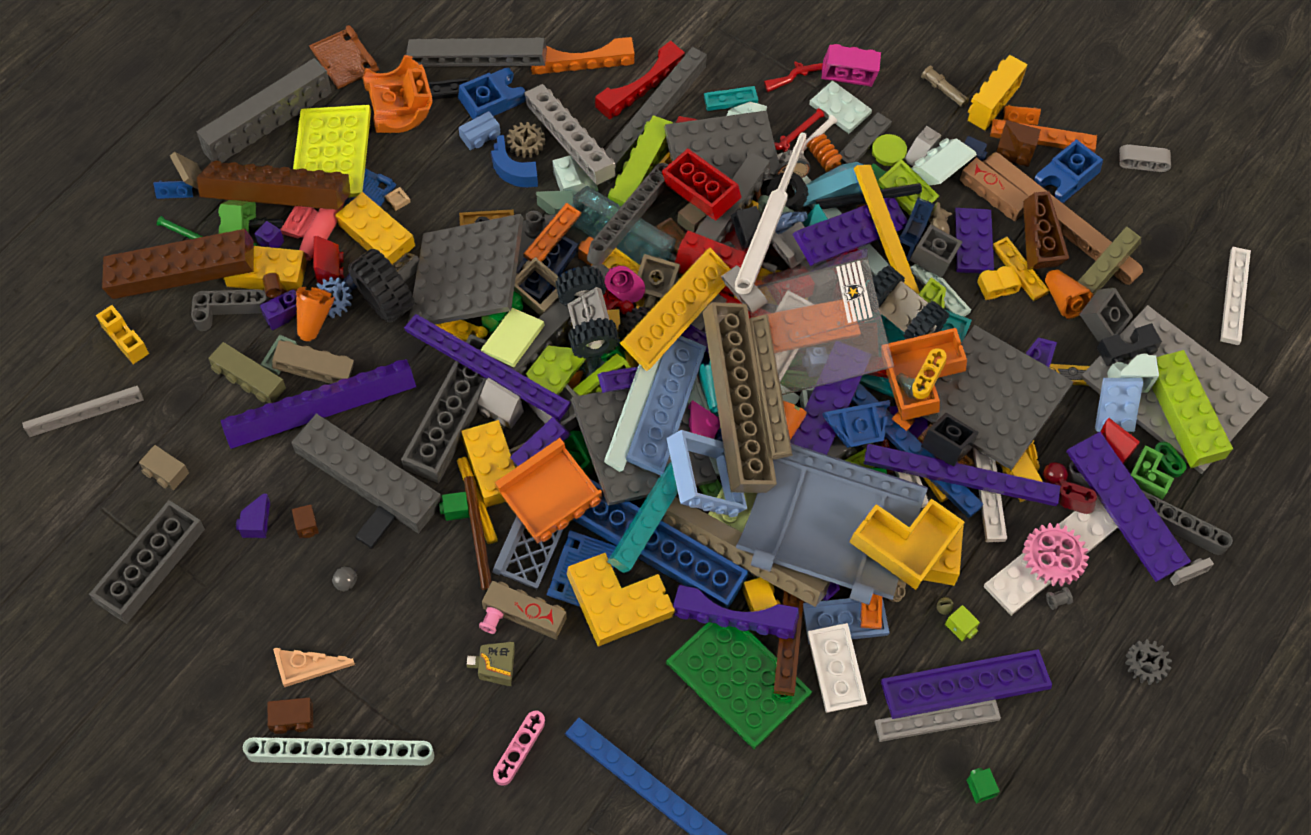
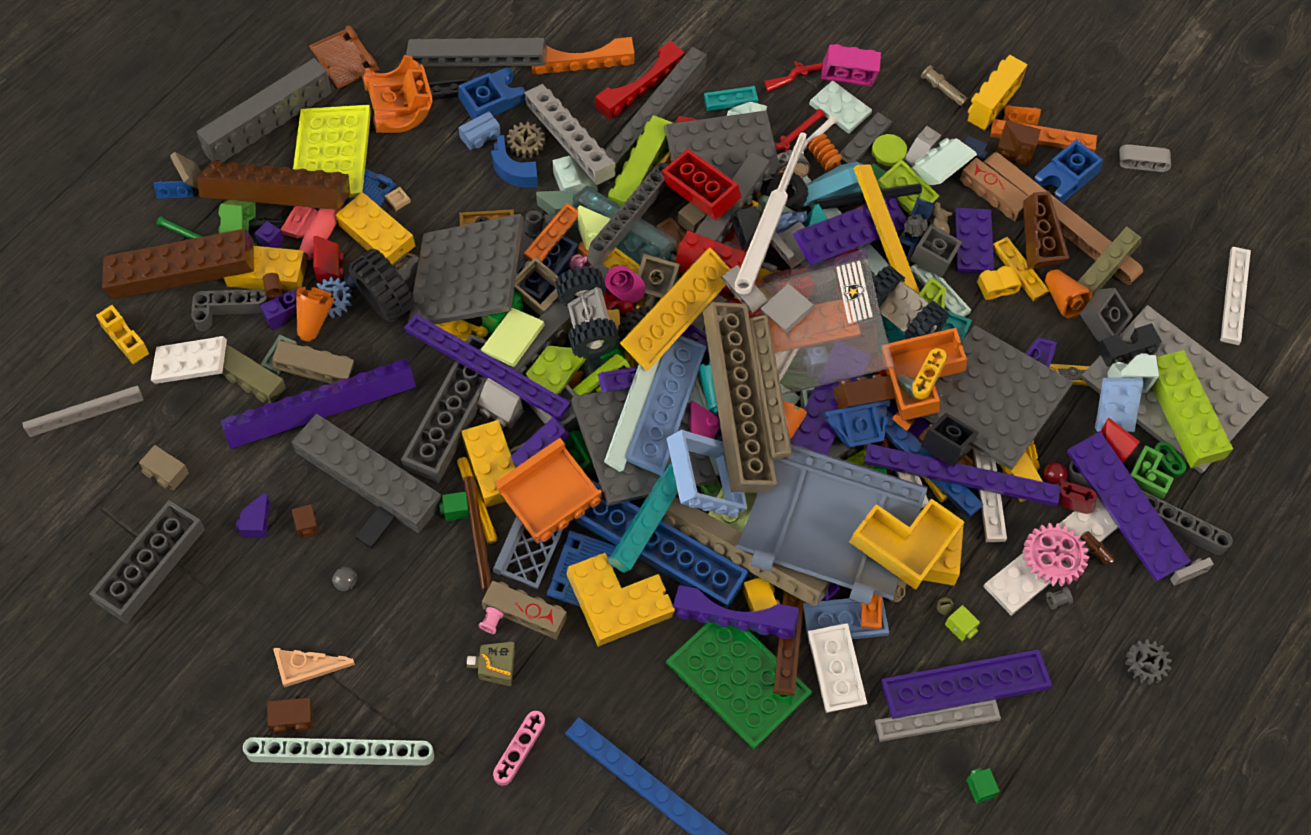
(189, 360): none -> white plate
(579, 261): none -> bright pink bush
(590, 224): none -> yellowish green slope
(787, 308): none -> light grey tile
(863, 391): none -> reddish brown brick
(916, 225): none -> dark grey gear
(1097, 548): none -> reddish brown axle

